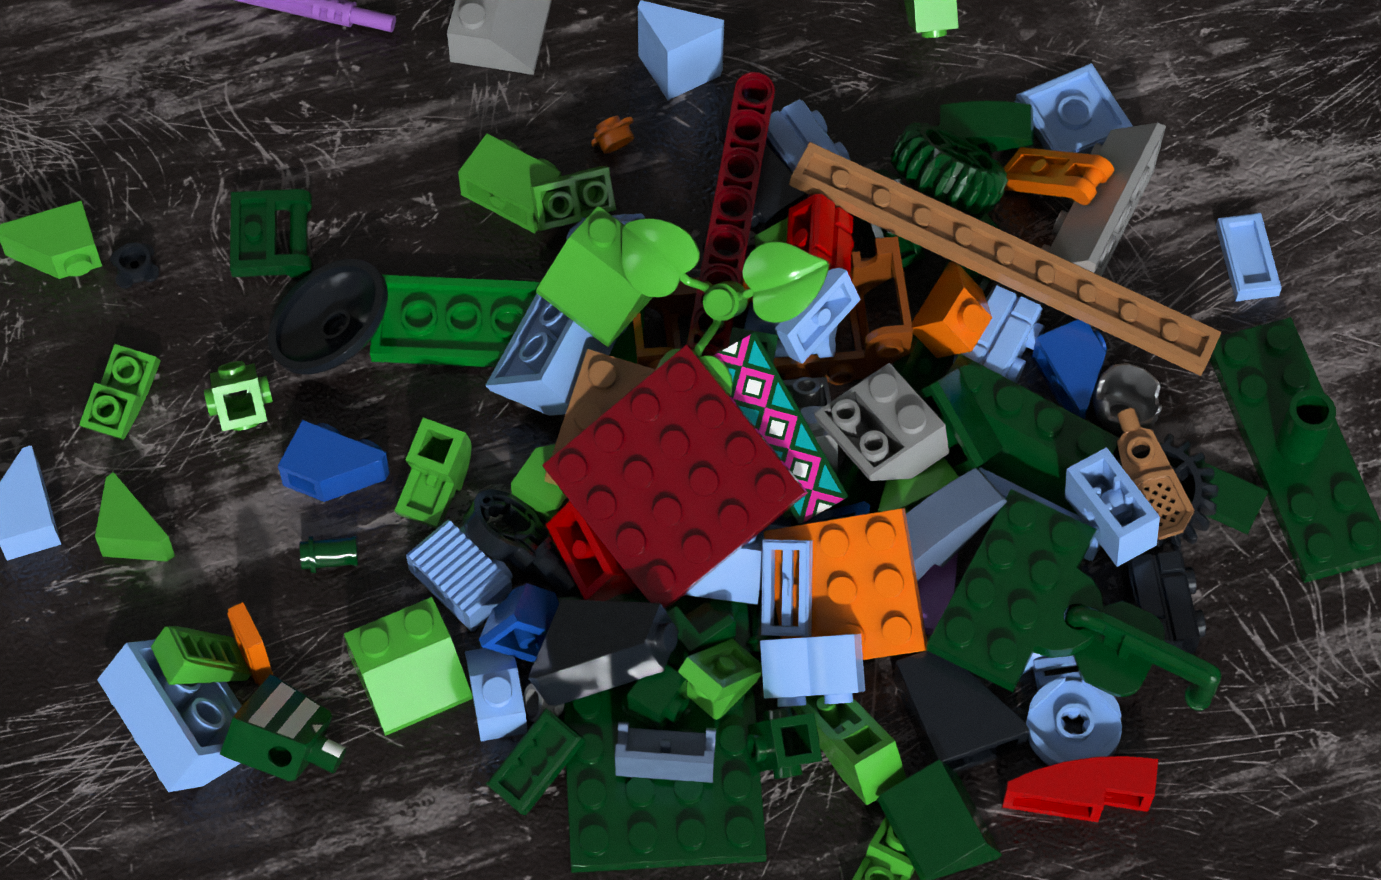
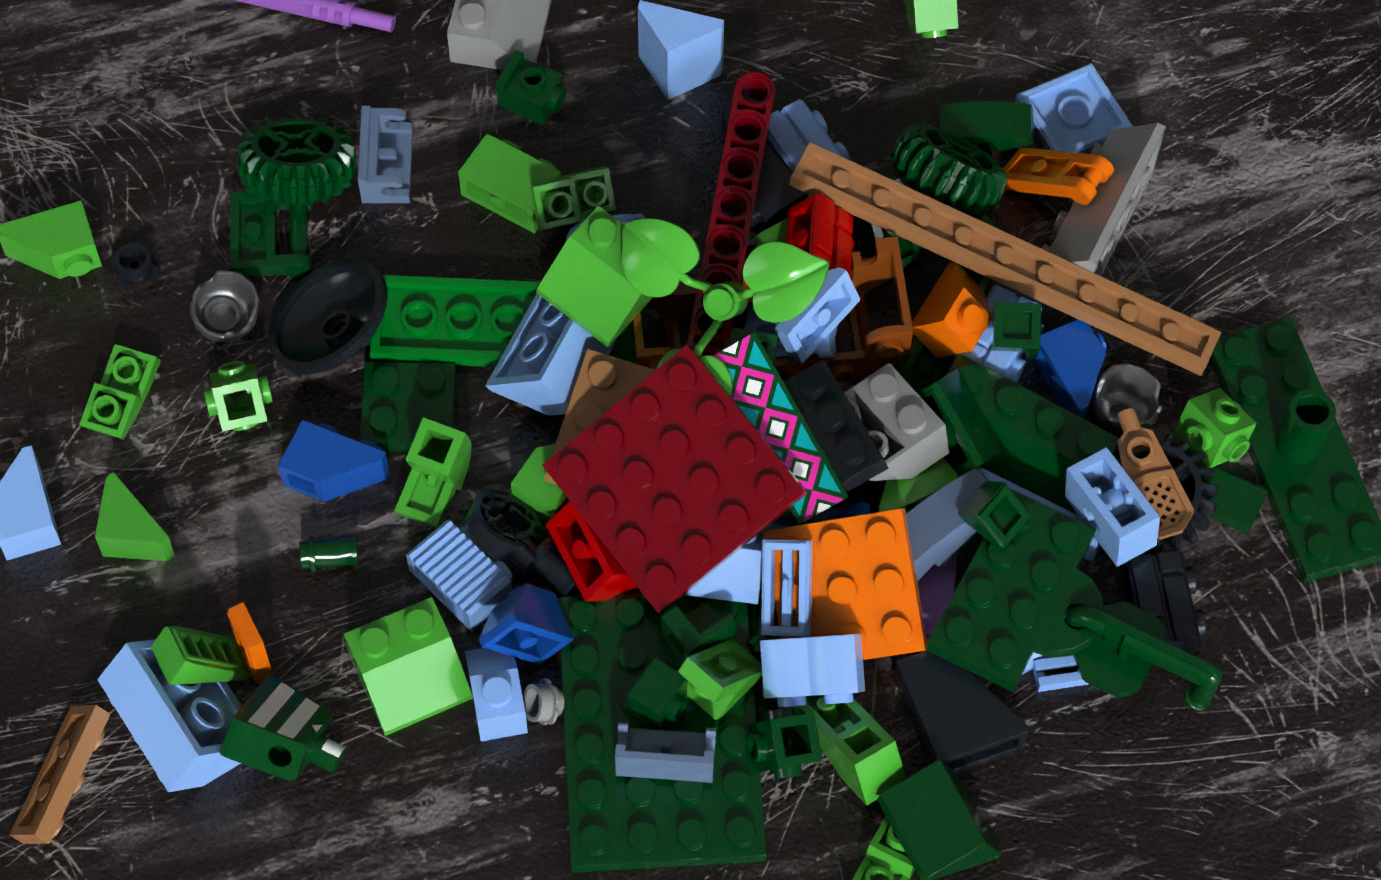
(60, 775): none -> medium nougat plate
(225, 306): none -> flat silver hair
(296, 160): none -> dark green gear
(385, 156): none -> sand blue hinge
(400, 396): none -> dark green plate
(530, 89): none -> dark green brick
(535, 761): dark green plate -> none
(601, 647): black slope -> none
(613, 134): orange plate -> none
(836, 426): none -> black plate
(995, 513): none -> dark green slope
(1017, 327): none -> dark green panel
(1074, 700): light blue plate -> none
(1084, 786): red slope -> none
(1215, 427): none -> bright green brick
(1248, 257): light blue tile -> none

